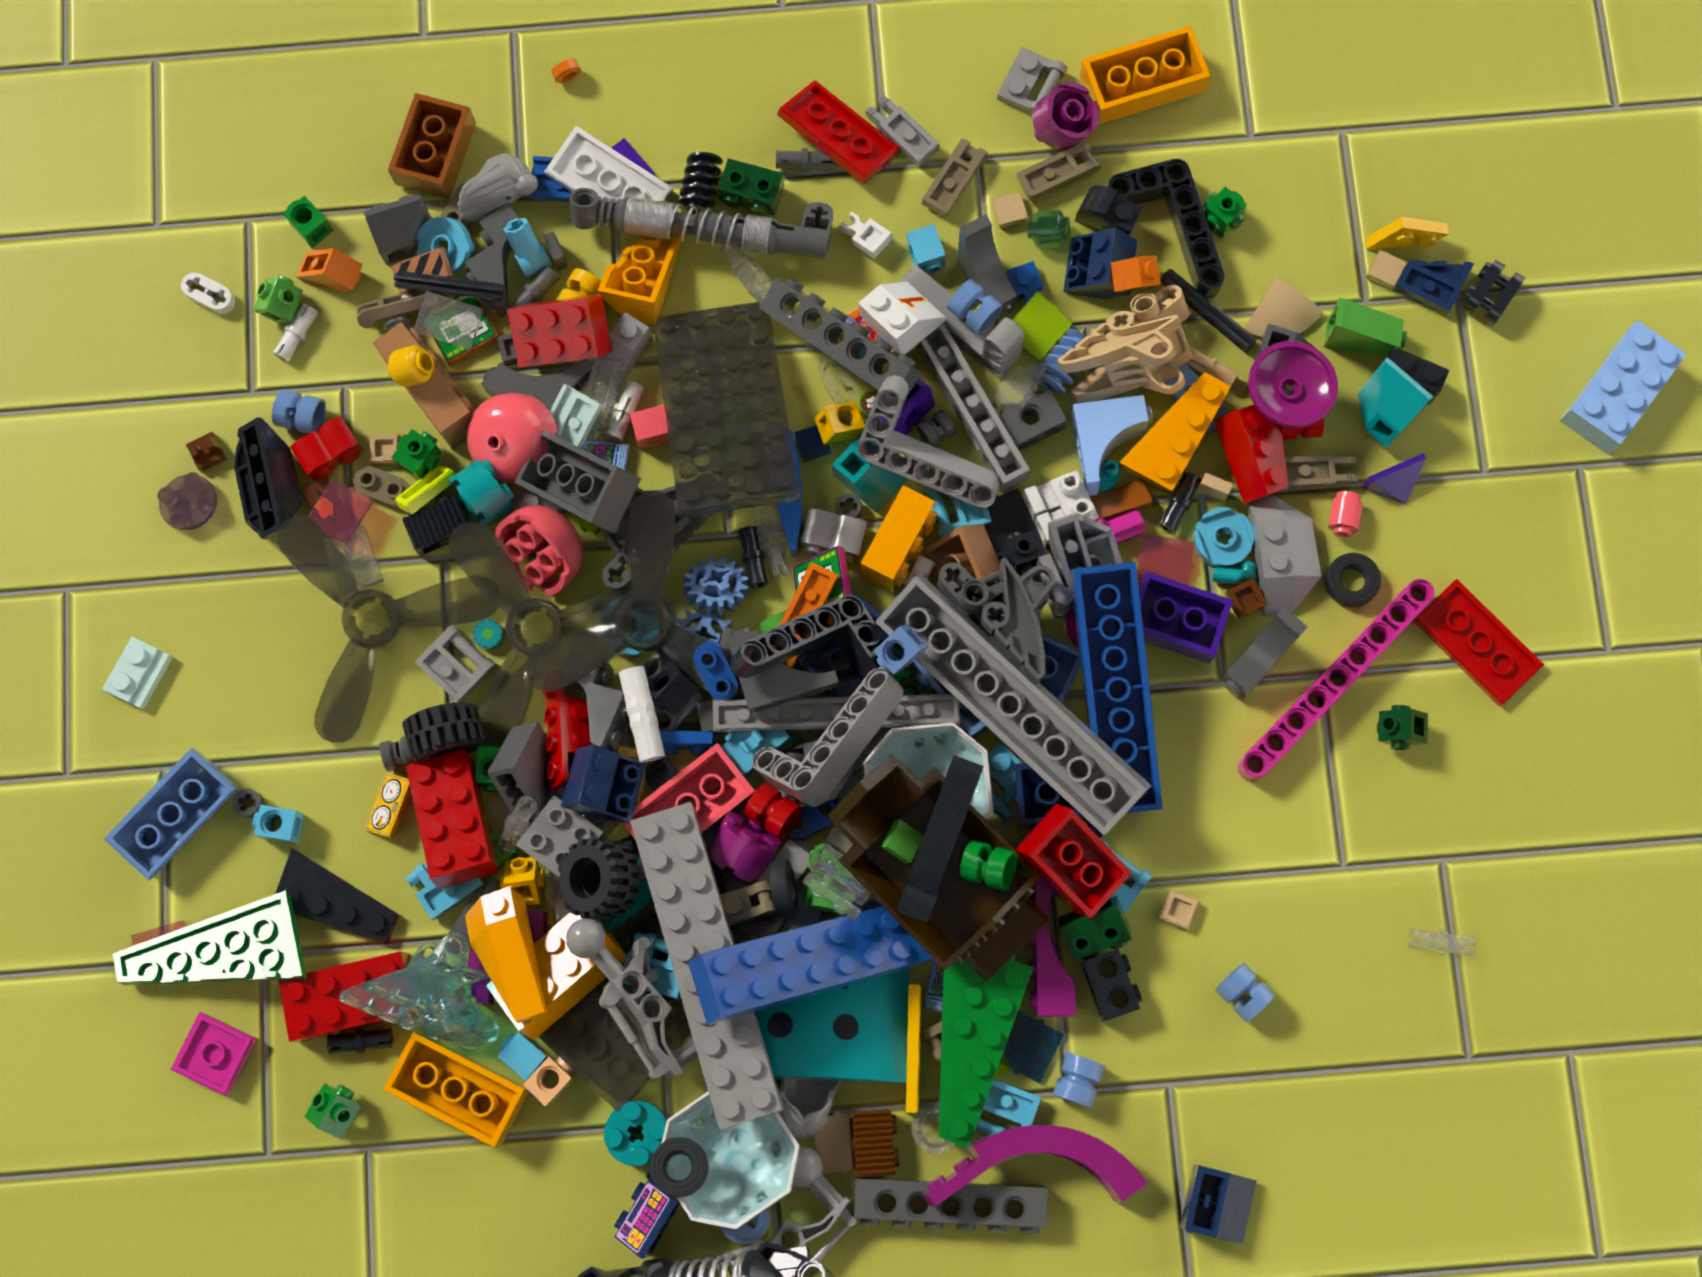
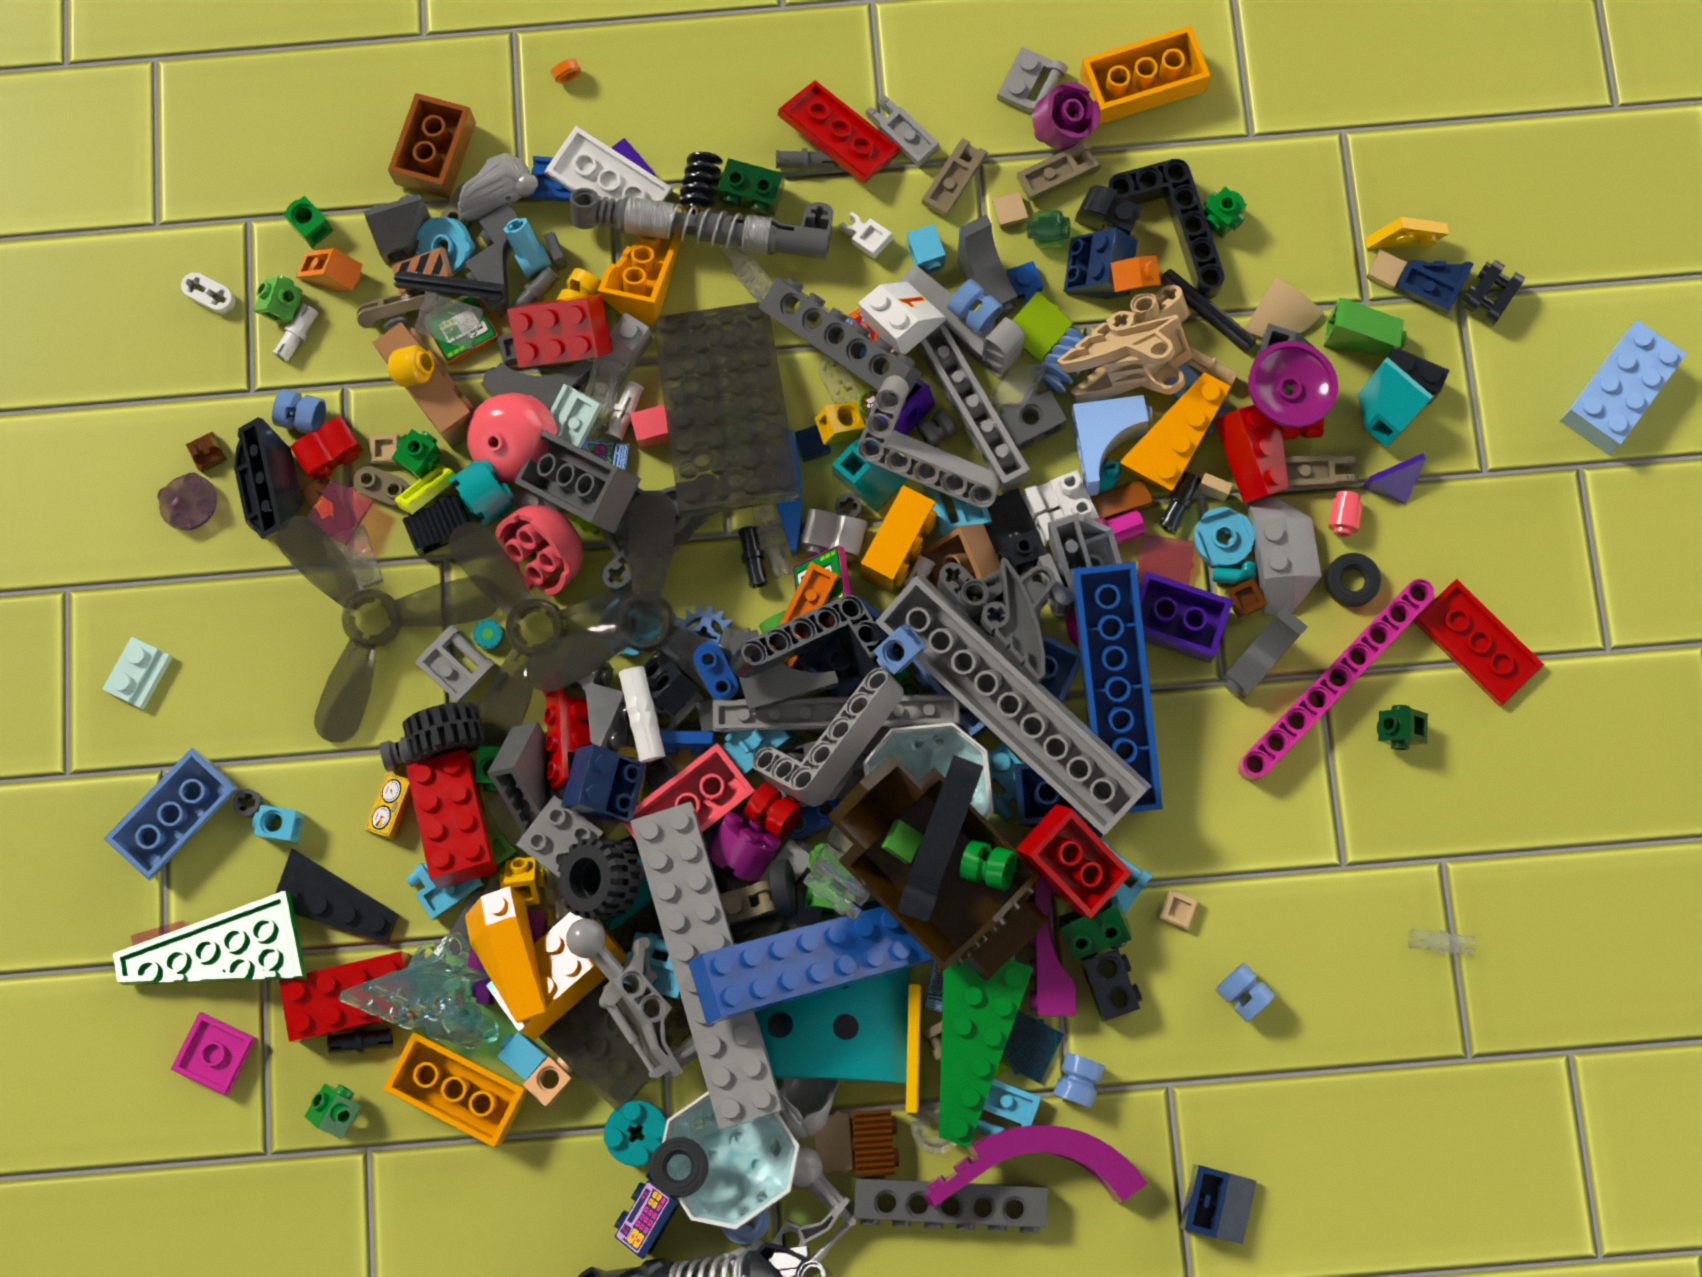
(517, 823): clear pin -> none
(715, 585): medium blue gear -> none

